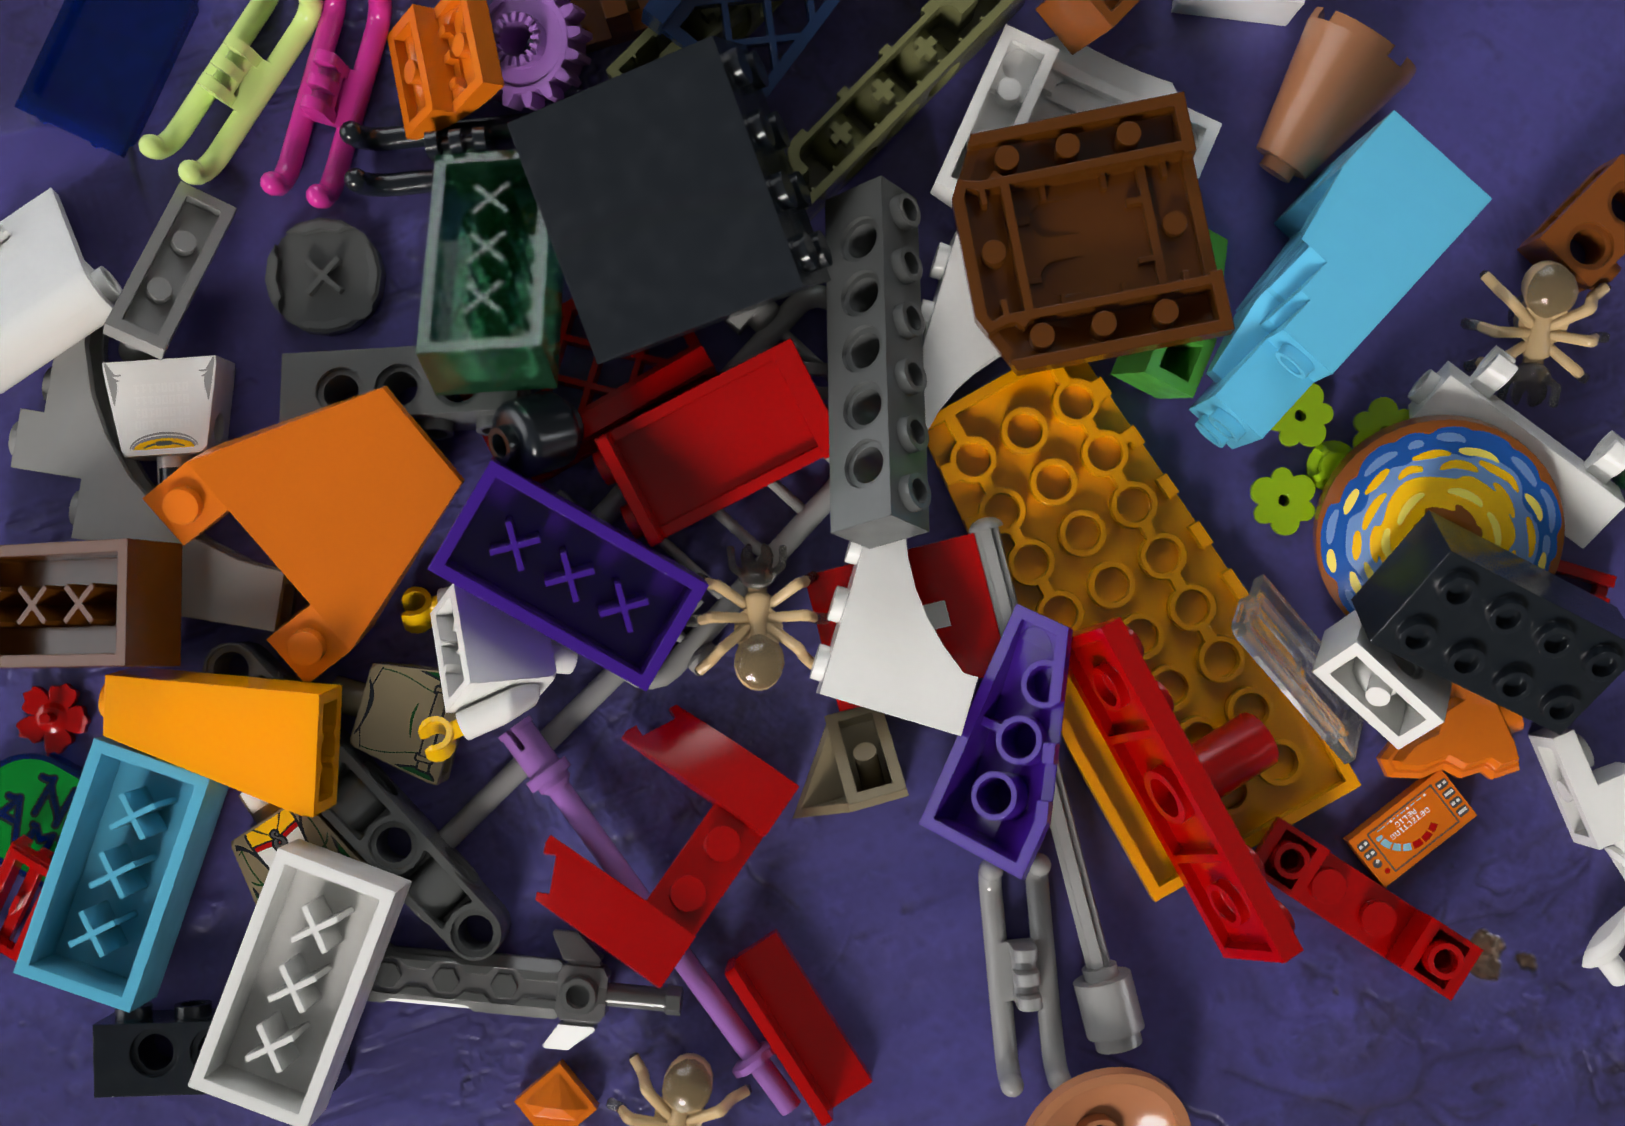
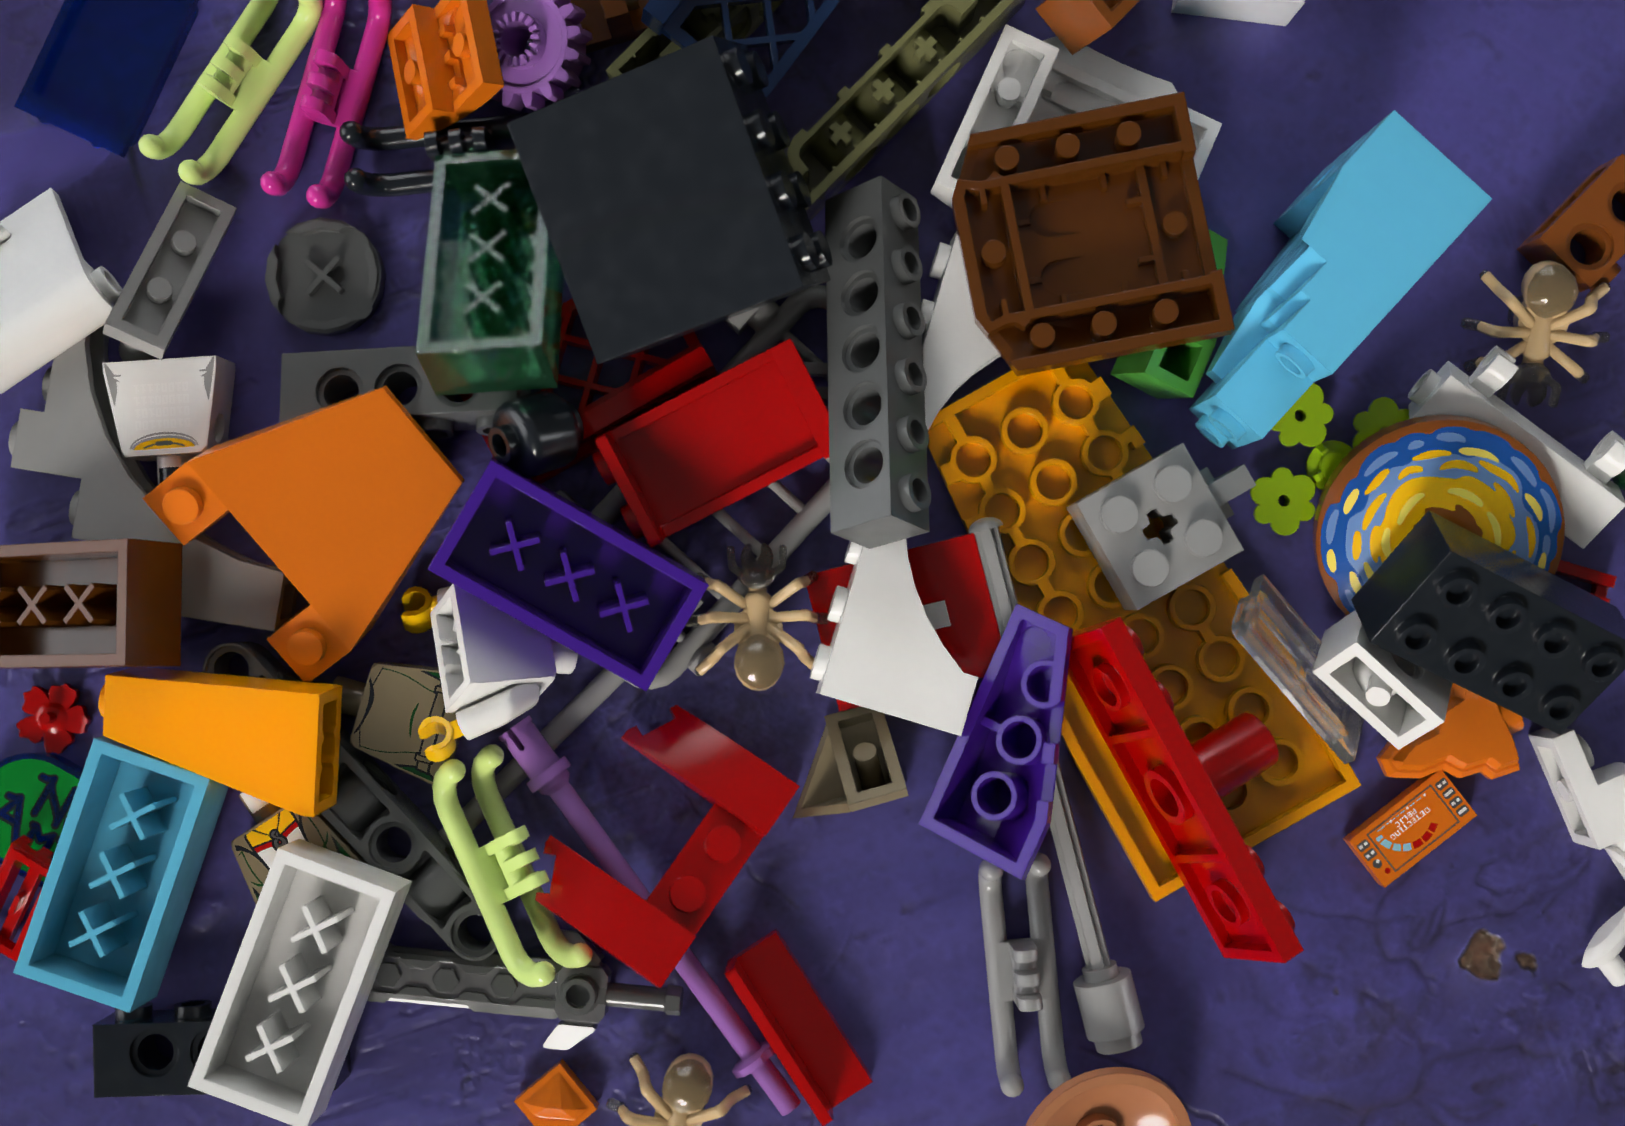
(502, 870): none -> yellowish green piece
(1193, 518): none -> light grey hinge
(1328, 93): nougat cone -> none
(1366, 909): red slope -> none

